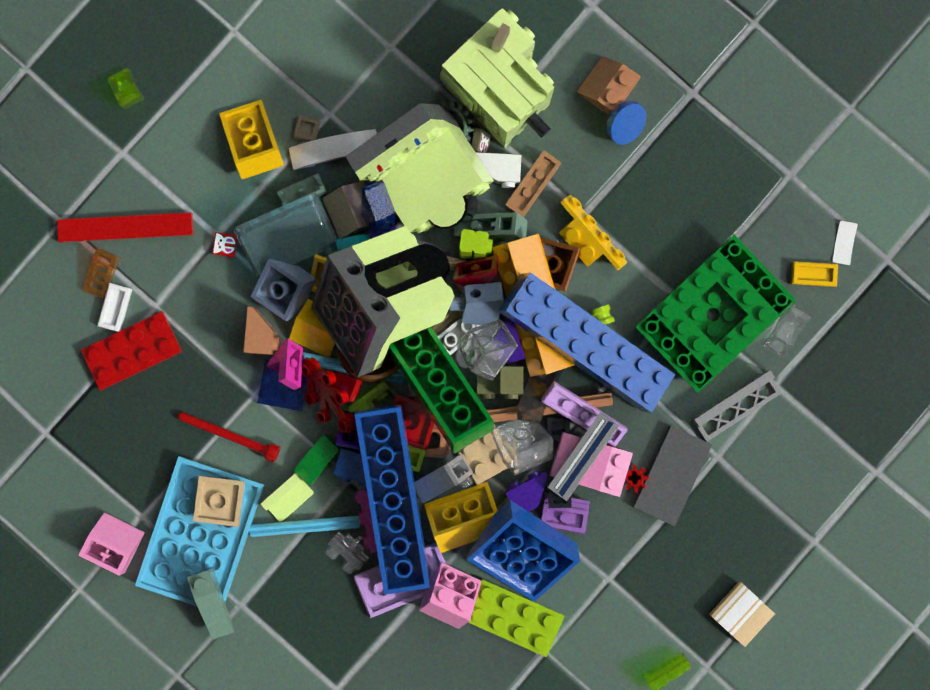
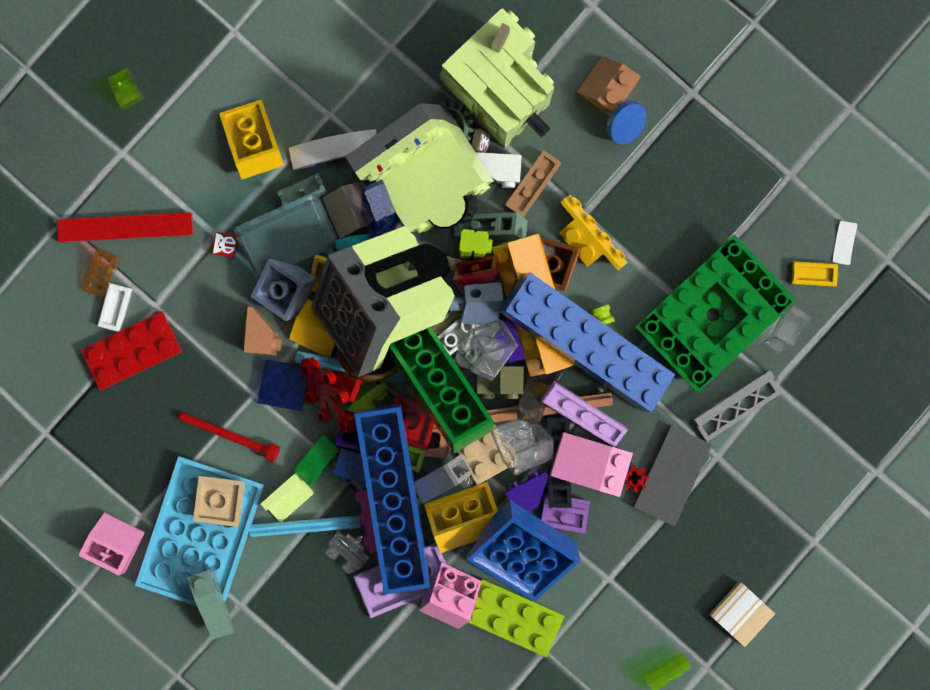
(288, 363): dark pink slope -> none
(306, 128): dark tan tile -> none
(583, 456): light grey tile -> none

